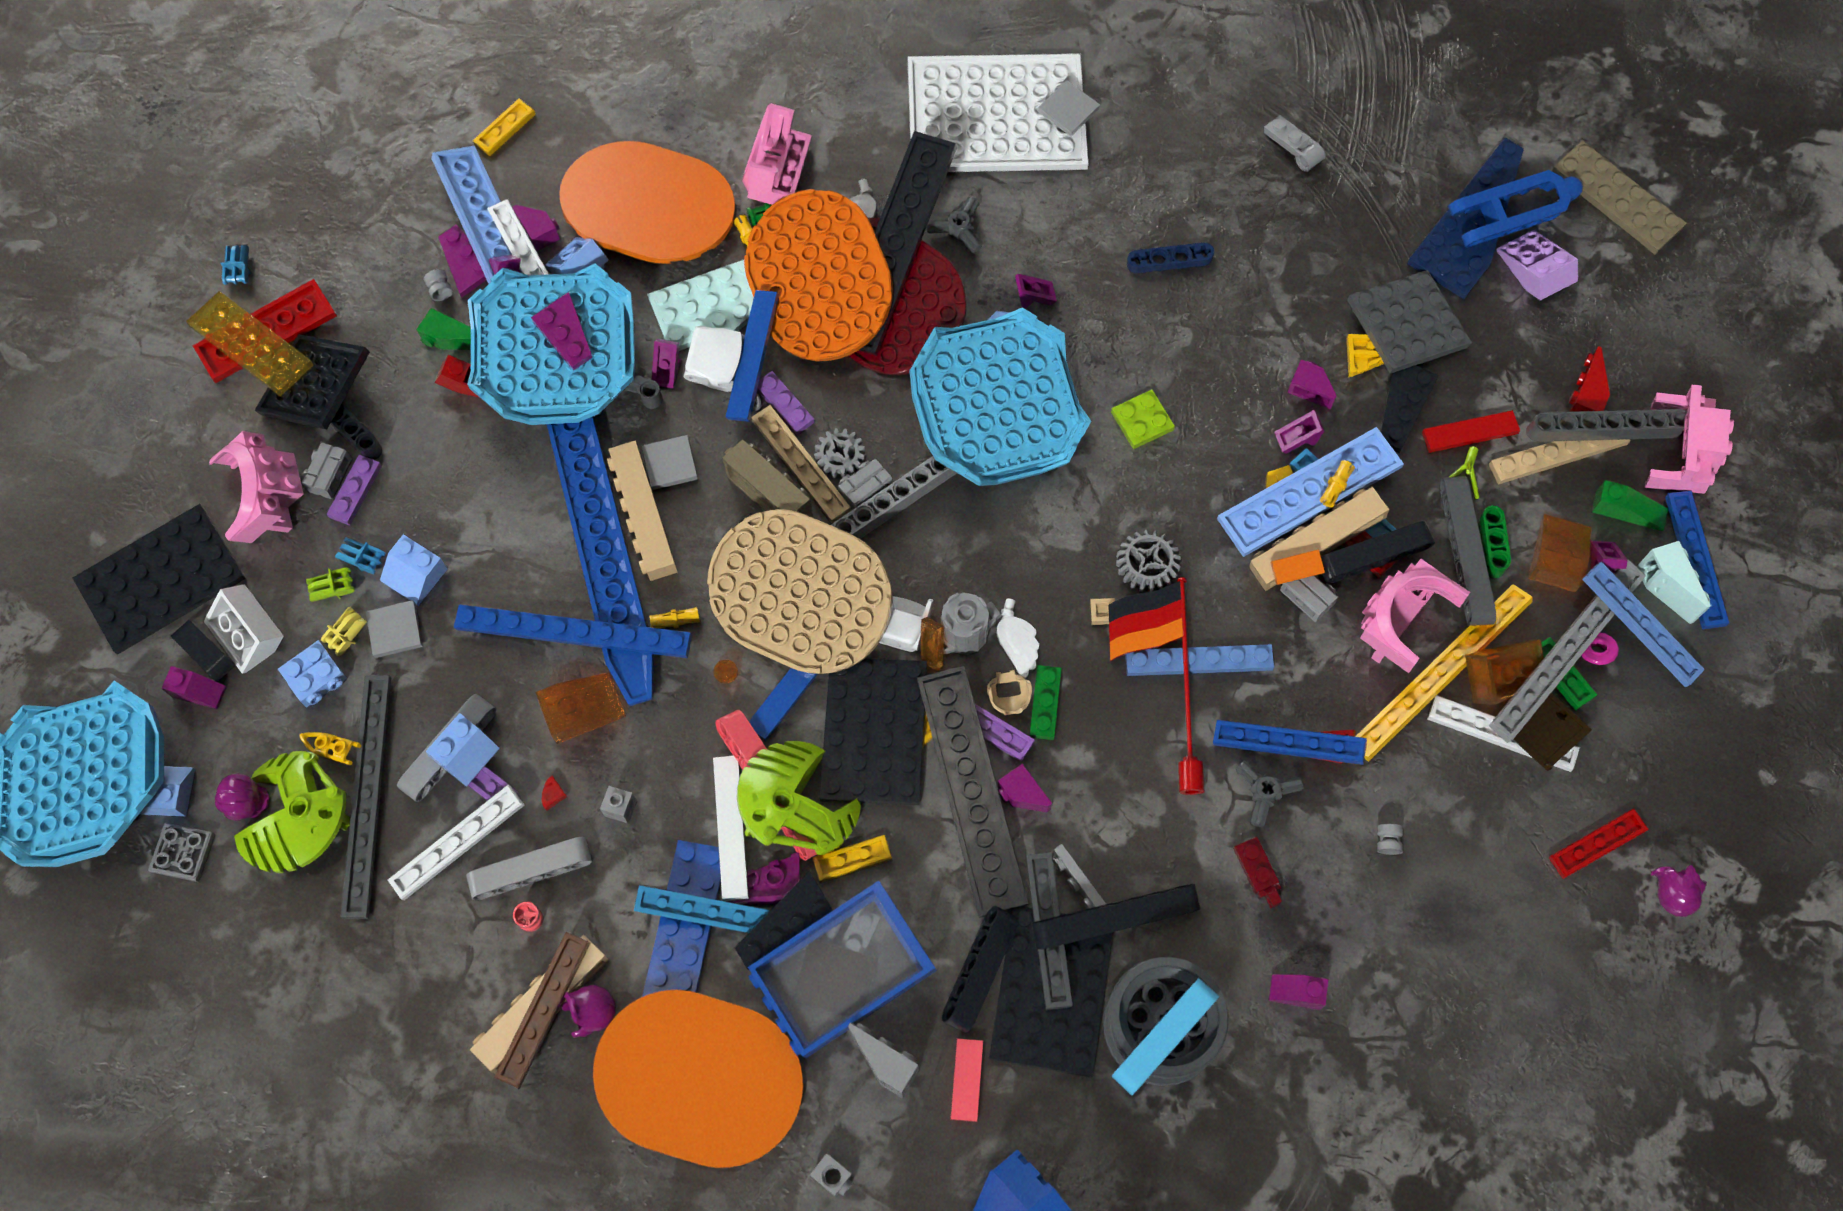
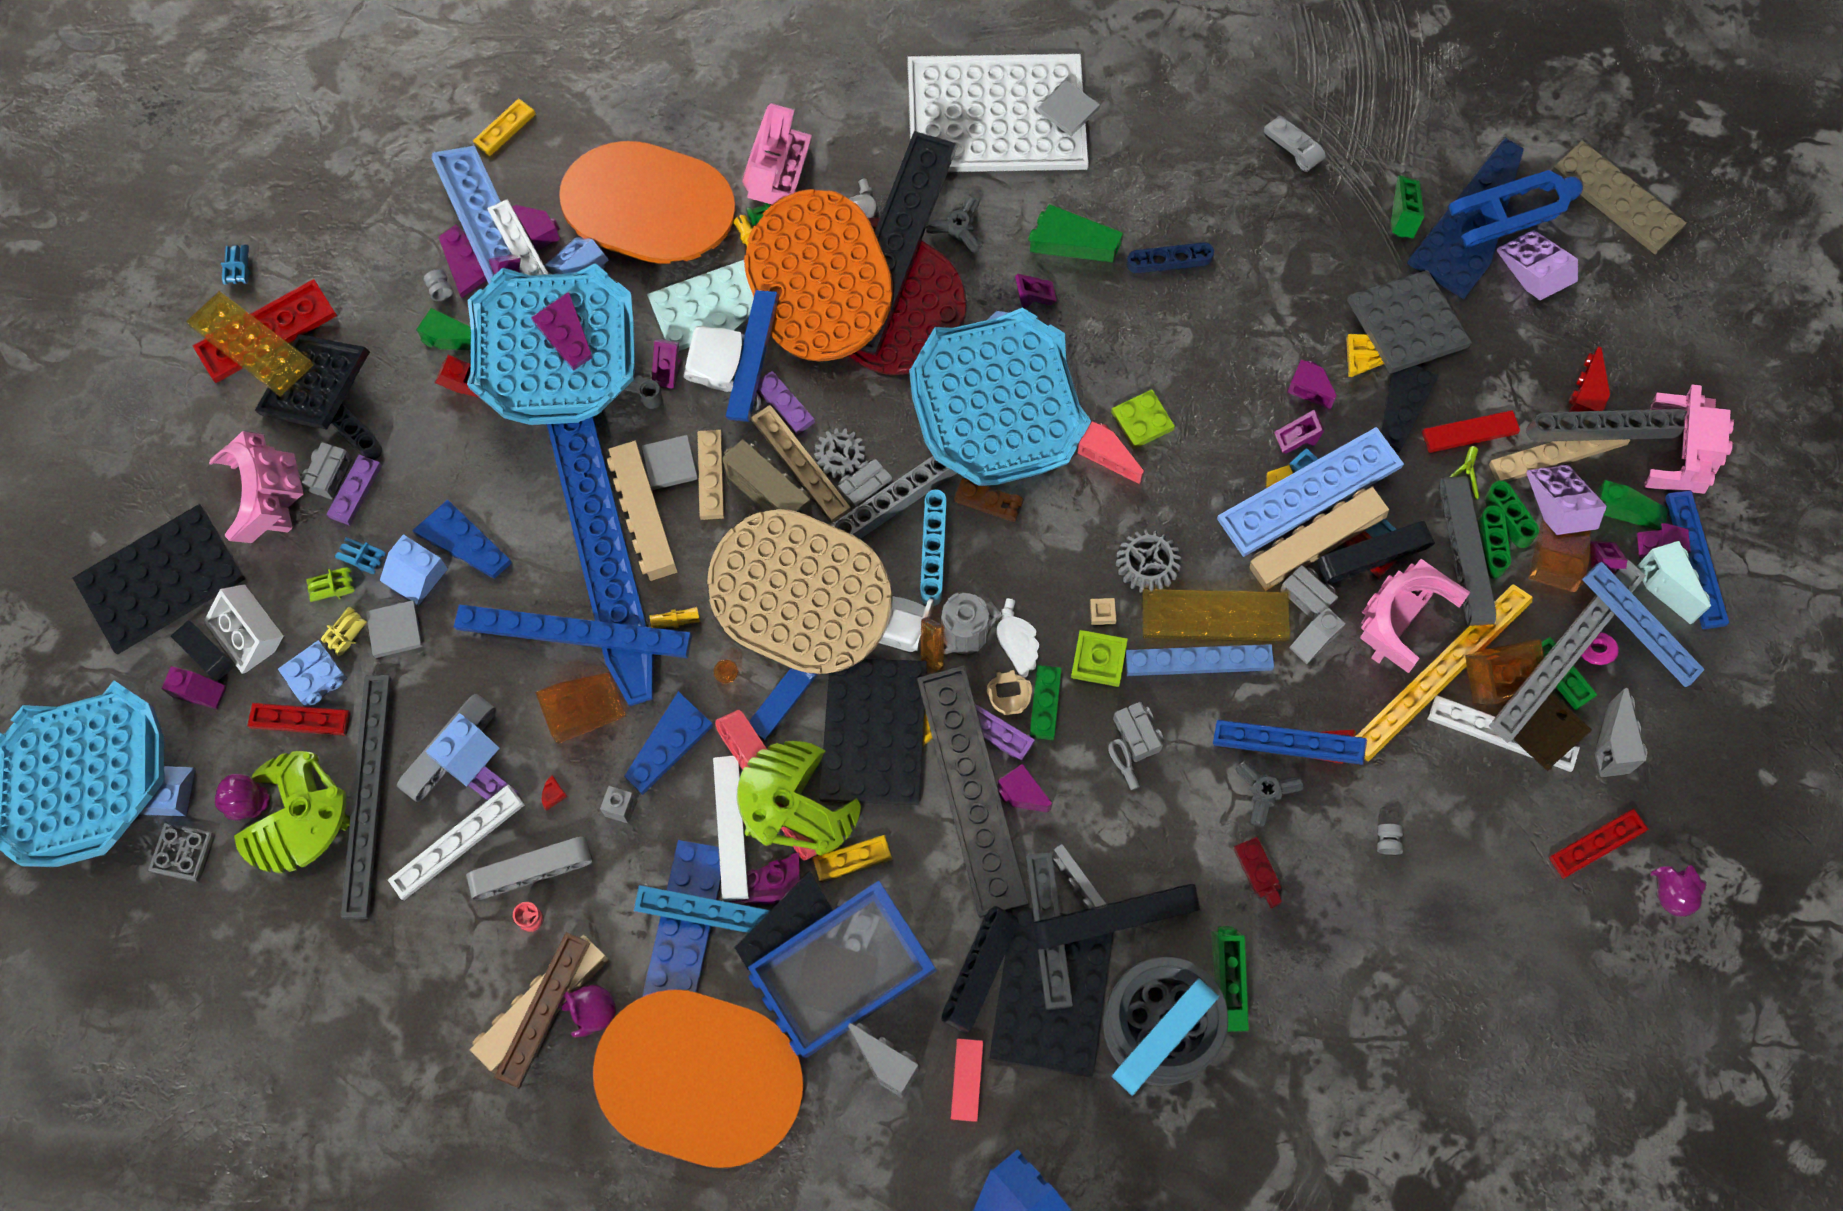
(299, 719): none -> red tile
(325, 742): yellow piece -> none
(462, 539): none -> blue wing
(672, 737): none -> blue wing
(710, 475): none -> tan plate
(821, 1171): light grey brick -> none
(933, 537): none -> medium azure beam
(988, 500): none -> reddish brown plate
(1073, 236): none -> green slope
(1099, 658): none -> lime plate
(1106, 449): none -> coral slope
(1128, 770): none -> light grey piece
(1138, 731): none -> light grey brick
(1147, 623): flag -> none
(1215, 615): none -> clear yellow plate
(1230, 974): none -> green slope
(1297, 567): orange tile -> none
(1299, 990): magenta slope -> none
(1317, 635): none -> light grey slope
(1337, 483): yellow pin -> none
(1407, 207): none -> green slope
(1511, 503): none -> green beam
(1565, 500): none -> lavender slope
(1619, 743): none -> light grey slope
(1668, 534): none -> magenta slope

